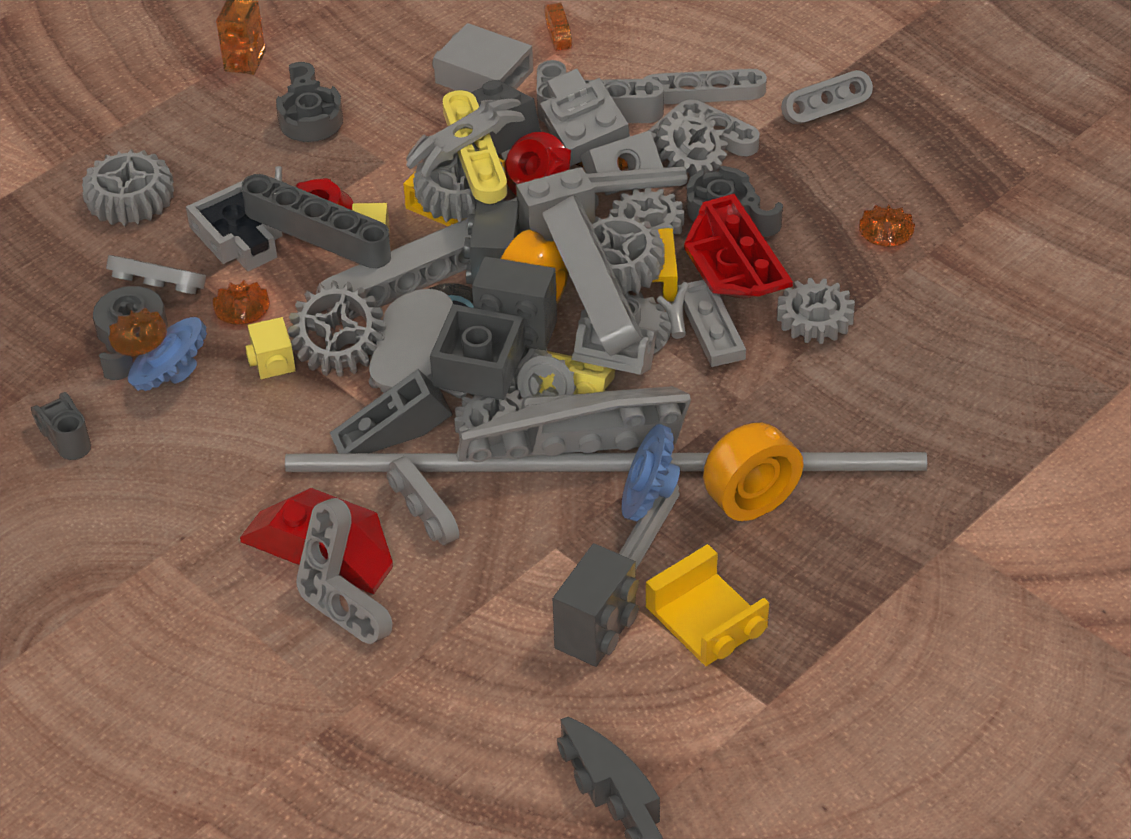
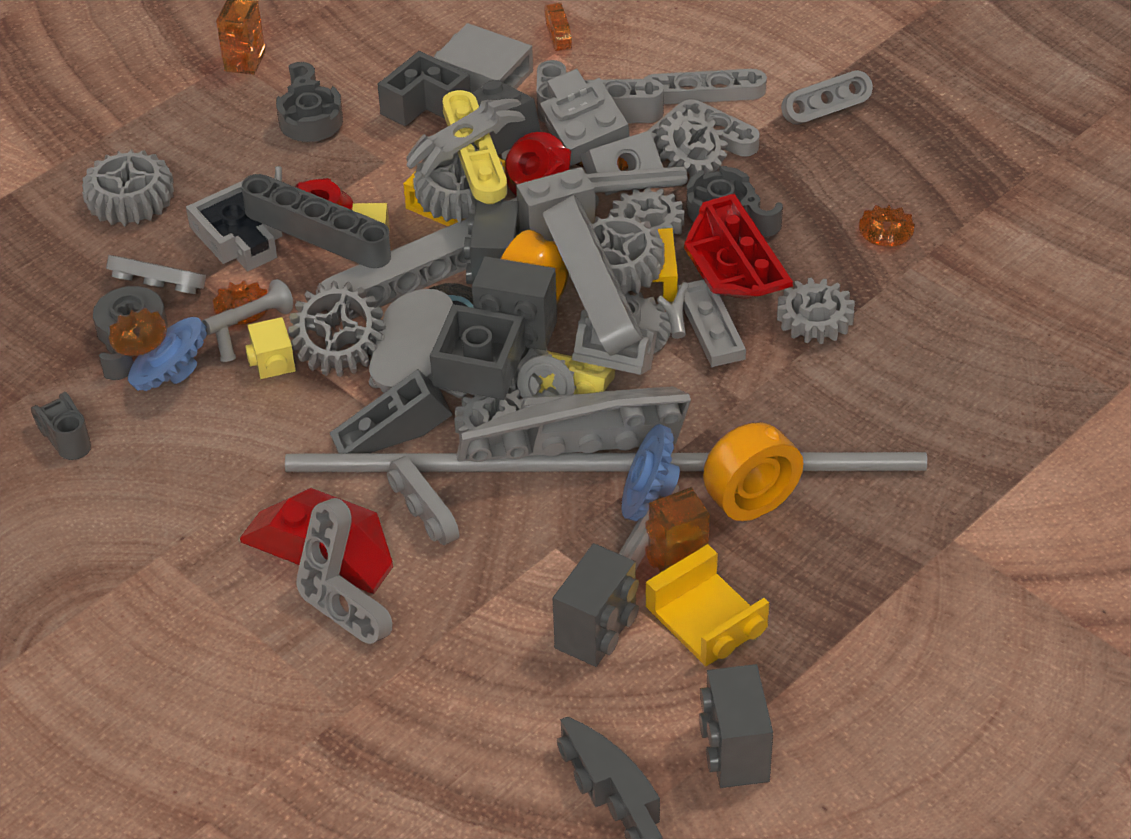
(277, 298): none -> light grey piece
(419, 87): none -> dark grey brick
(676, 528): none -> clear orange brick
(736, 726): none -> dark grey brick

